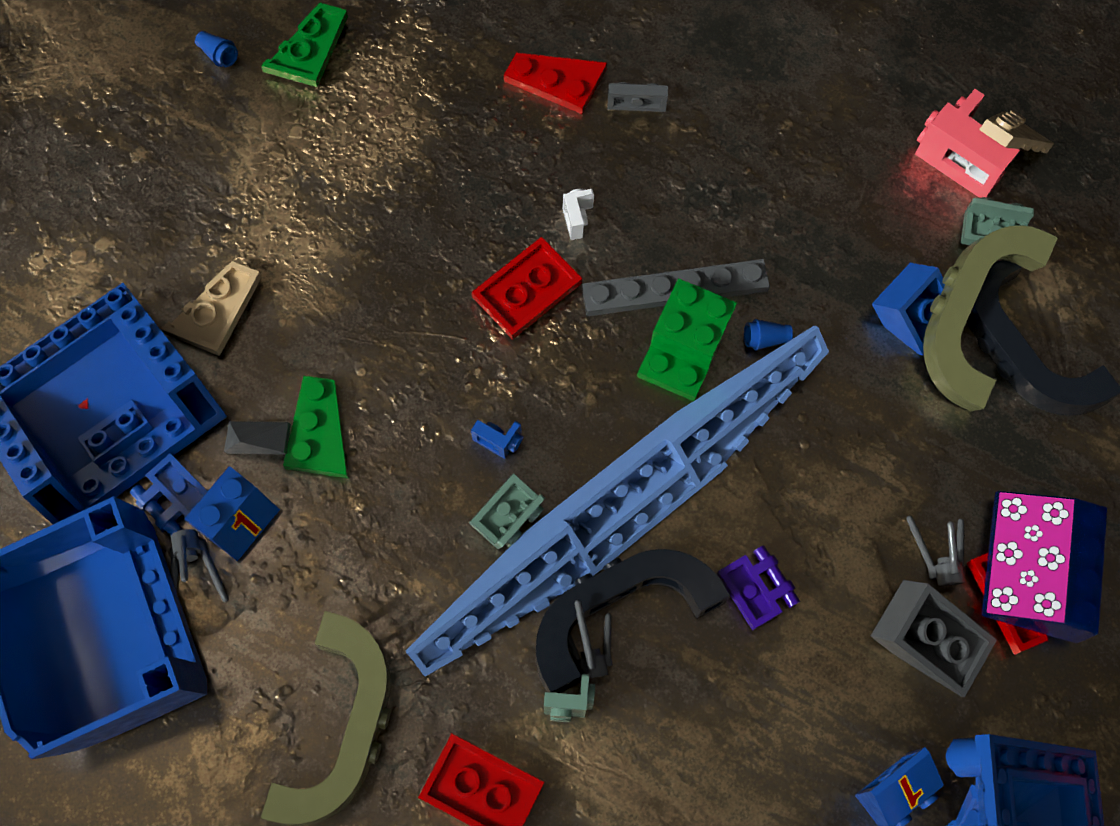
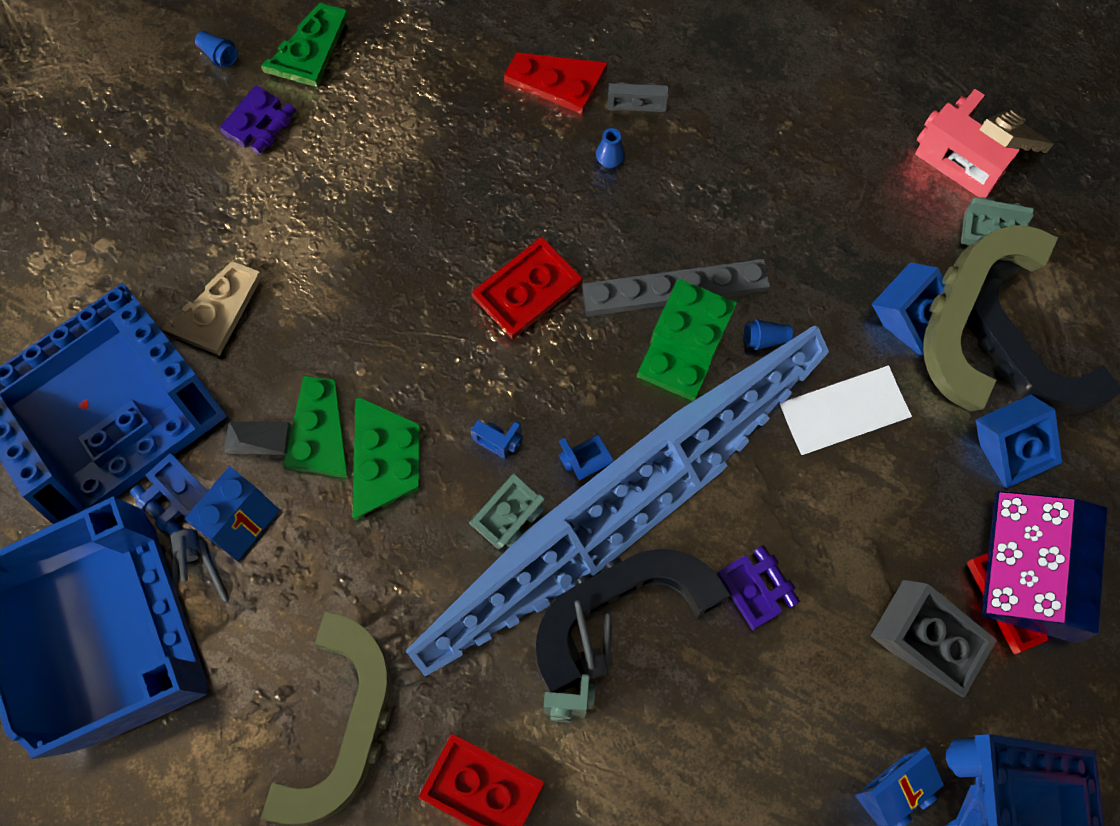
(250, 117): none -> dark purple plate
(383, 458): none -> green wing
(574, 210): white bracket -> none
(585, 457): none -> blue bracket
(610, 149): none -> blue cone
(845, 410): none -> white sticker
(949, 569): dark grey plant -> none
(1020, 439): none -> blue slope

